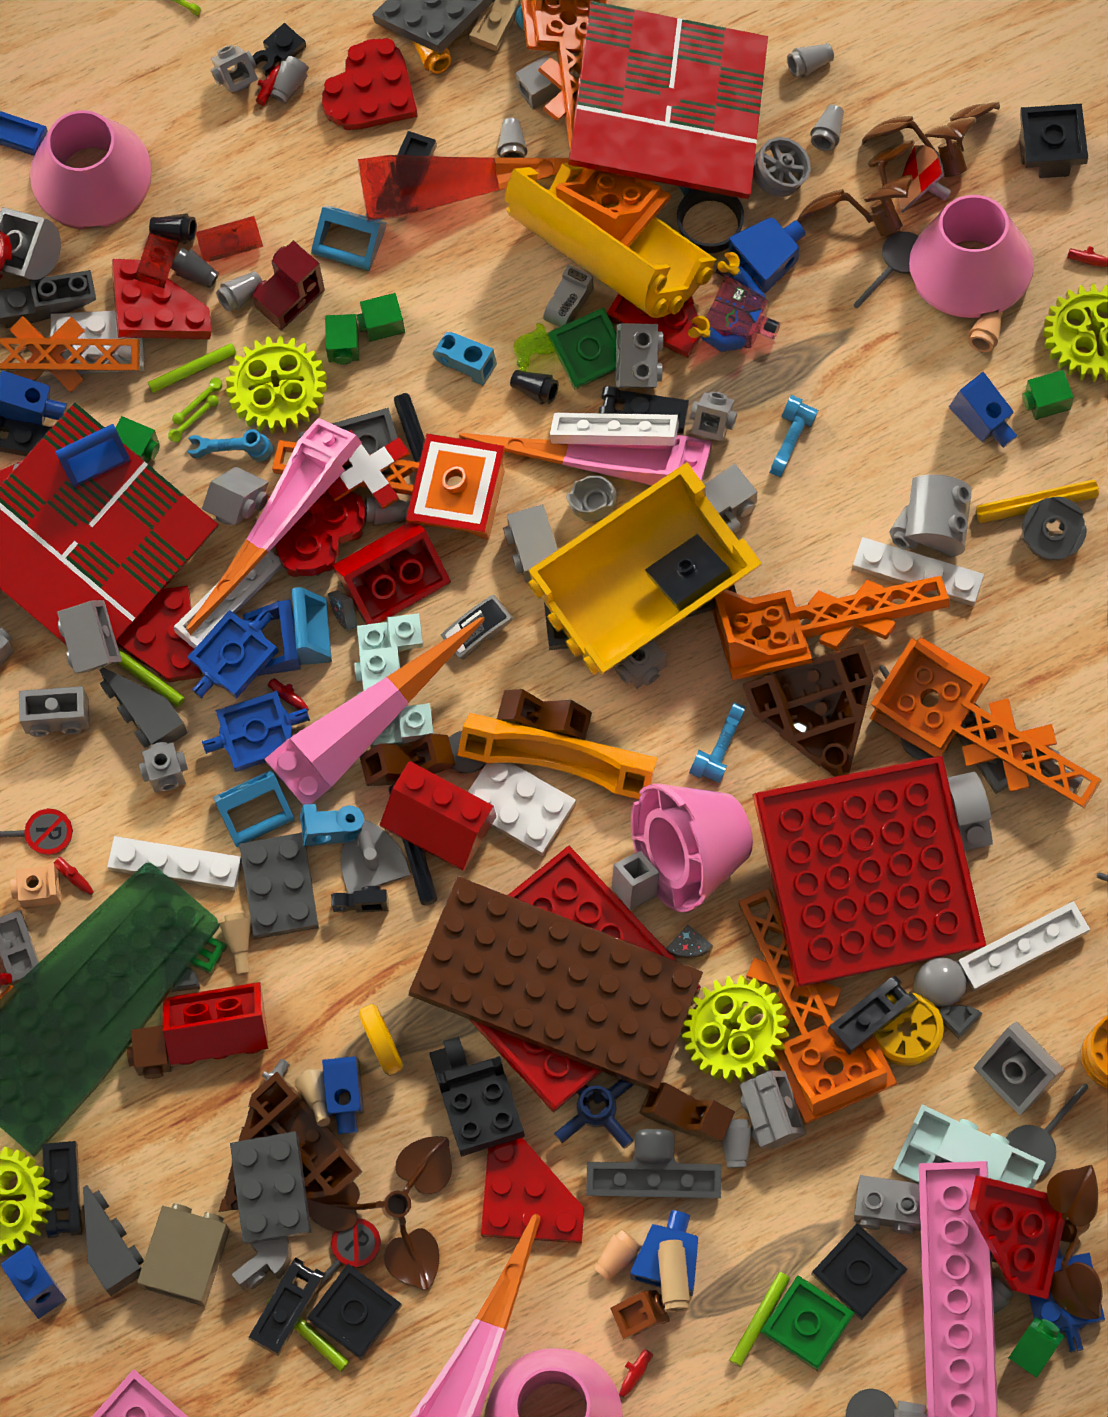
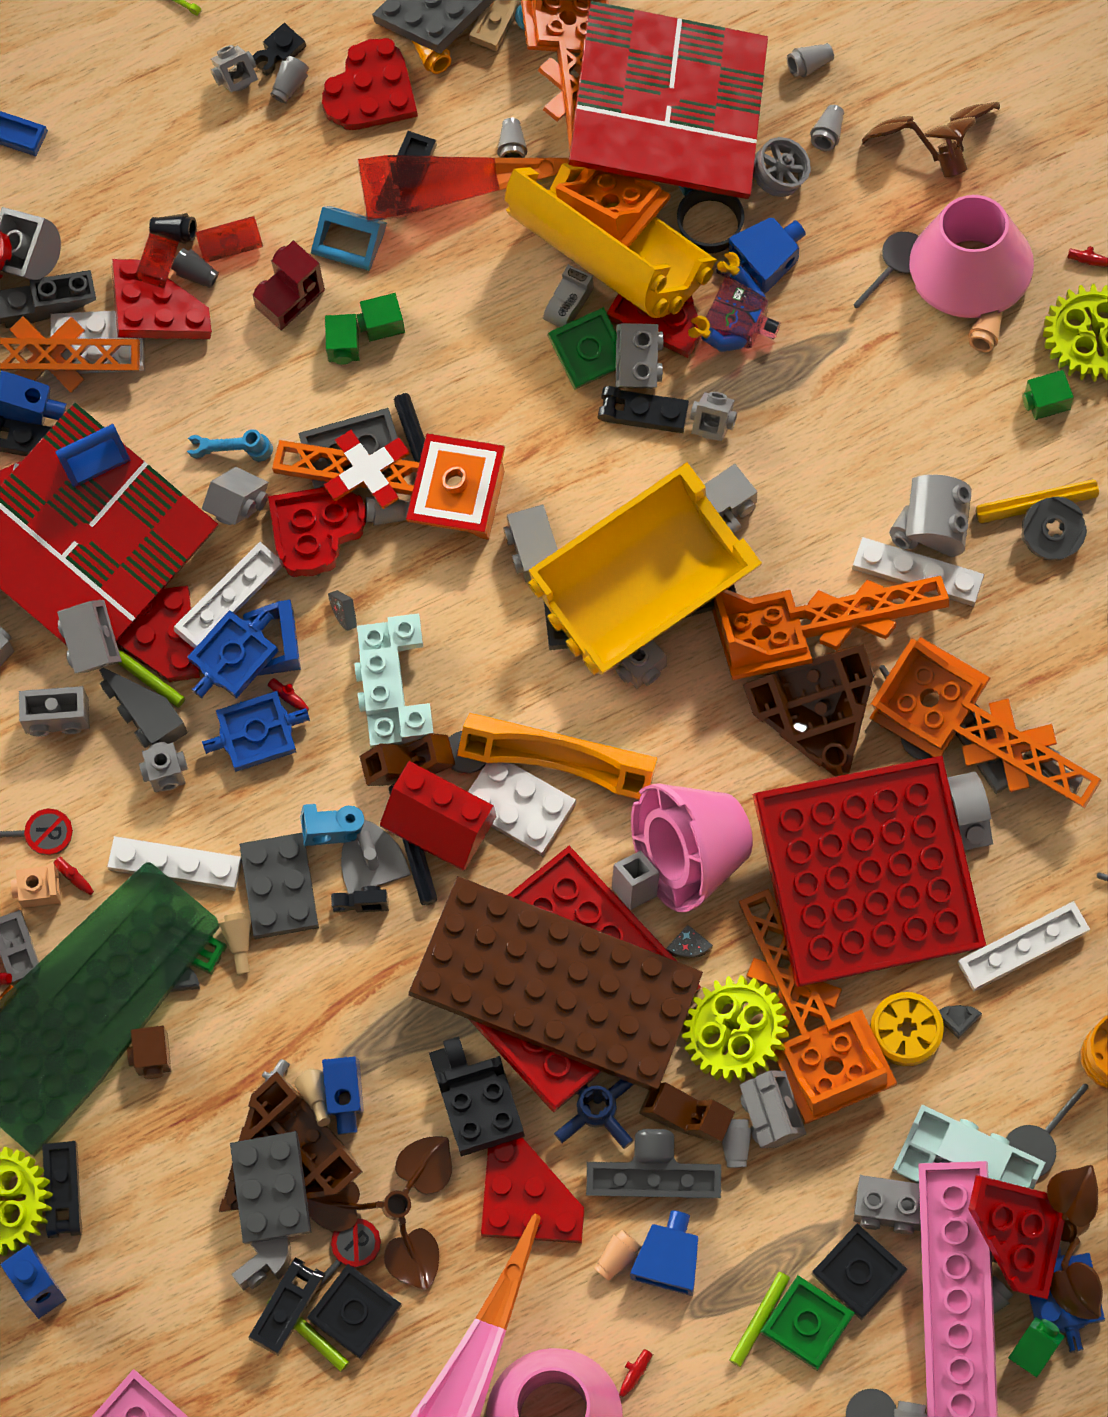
(92, 194): bright pink cone -> none
(107, 1252): dark grey slope -> none
(138, 438): green brick -> none
(176, 435): lime hinge -> none
(184, 1254): dark tan brick -> none
(192, 368): lime bar -> none
(214, 1024): red slope -> none
(215, 385): lime hinge -> none
(238, 291): light grey cone -> none
(246, 792): dark azure tile -> none
(266, 86): red helmet -> none
(280, 409): neon yellow gear -> none
(308, 474): bright pink plate -> none
(311, 627): dark azure tile -> none
(327, 748): bright pink plate -> none
(380, 1039): yellow wheel -> none
(392, 573): red slope -> none
(466, 356): dark azure leg -> none
(495, 620): slope -> none
(530, 343): clear neon green piece -> none
(535, 86): light grey brick -> none
(535, 385): black cone -> none
(558, 716): reddish brown brick -> none
(592, 498): light grey hair -> none
(614, 429): white plate -> none
(630, 462): bright pink plate -> none
(639, 1313): dark orange bracket -> none
(673, 1276): tan piece -> none
(688, 572): black plate -> none
(711, 765): dark azure brick -> none
(799, 415): dark azure brick -> none
(871, 1015): black plate -> none
(883, 211): reddish brown plant -> none
(926, 170): shield -> none
(941, 982): light grey hair -> none
(984, 410): blue torso -> none
(1019, 1068): light grey brick -> none
(1053, 139): black panel -> none

